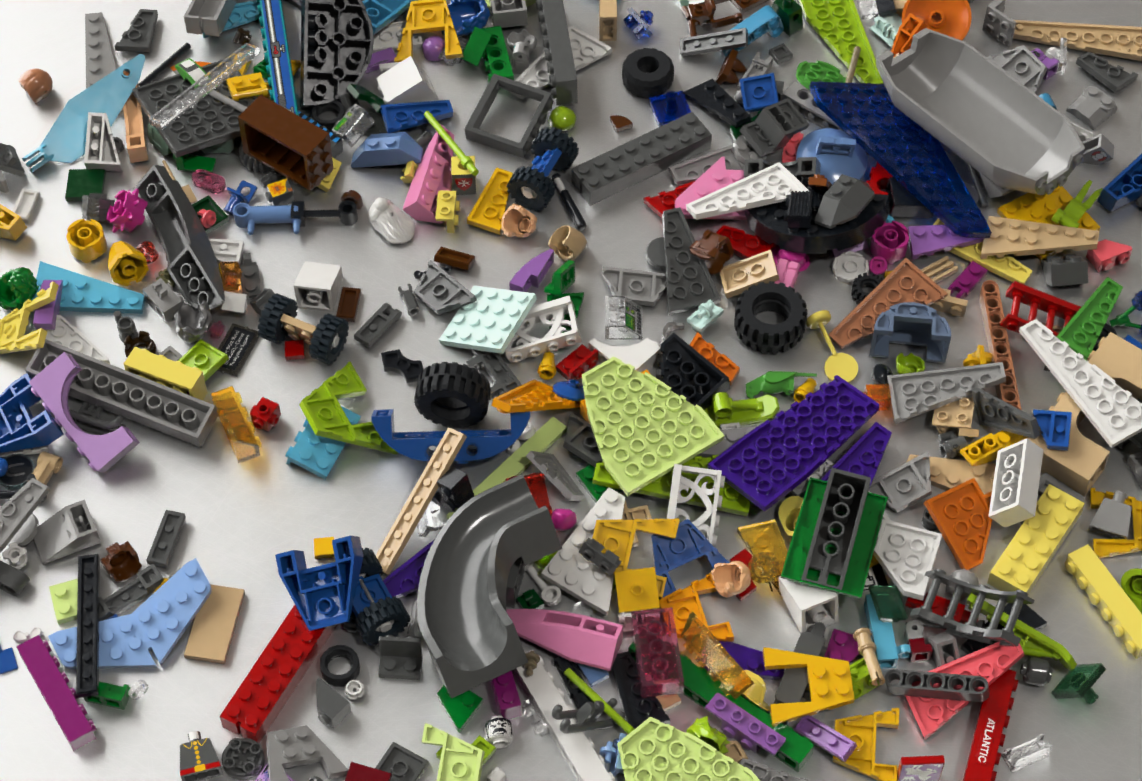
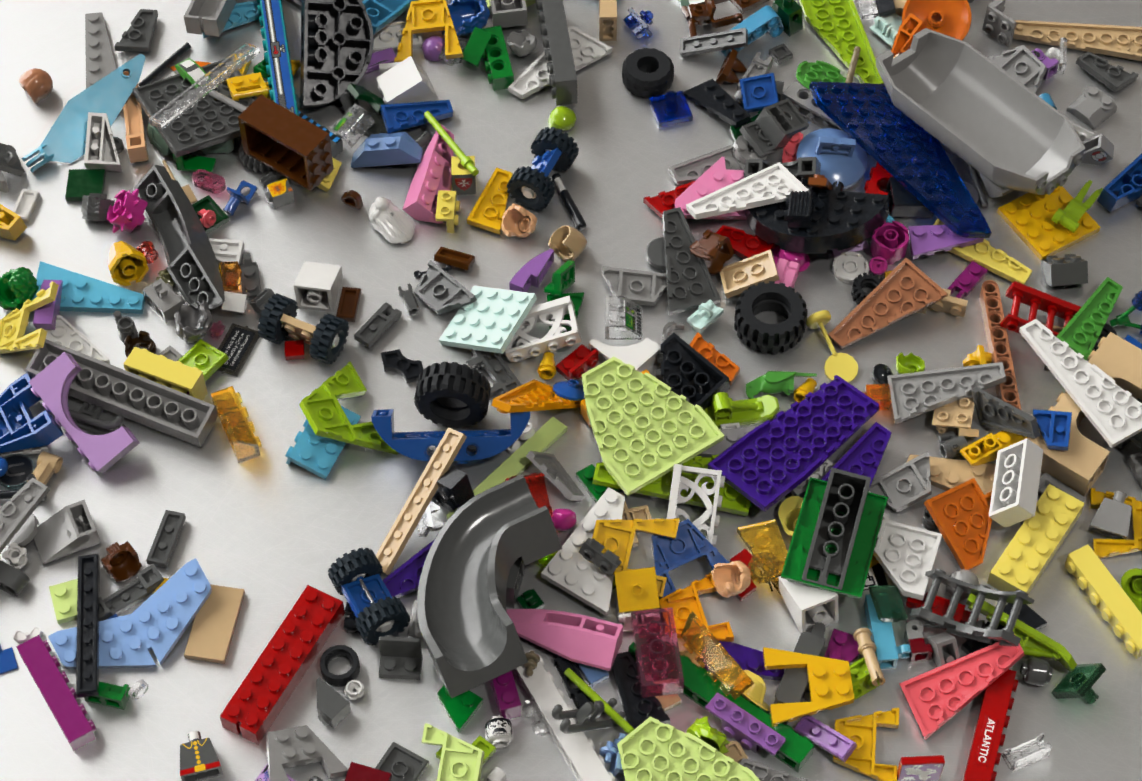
(86, 240): yellow brick -> none
(242, 37): dark brown plate -> none
(243, 758): dark grey tile -> none
(247, 216): piece -> none
(265, 414): red brick -> none
(323, 548): yellow tile -> none
(325, 591): blue wedge -> none
(334, 106): black tyre -> none
(409, 172): light yellow tile -> none
(518, 149): dark grey window -> none
(520, 58): light grey leg -> none
(551, 594): white piece -> none
(581, 440): dark grey wing -> none
(582, 609): clear tile -> none
(620, 123): reddish brown tile -> none
(641, 158): dark grey piece -> none
(843, 201): dark grey wedge -> none
(912, 325): sand blue cylinder -> none
(939, 266): tan tile -> none
(945, 691): dark grey beam -> none
(1033, 238): tan wing -> none
(1108, 255): coral slope -> none

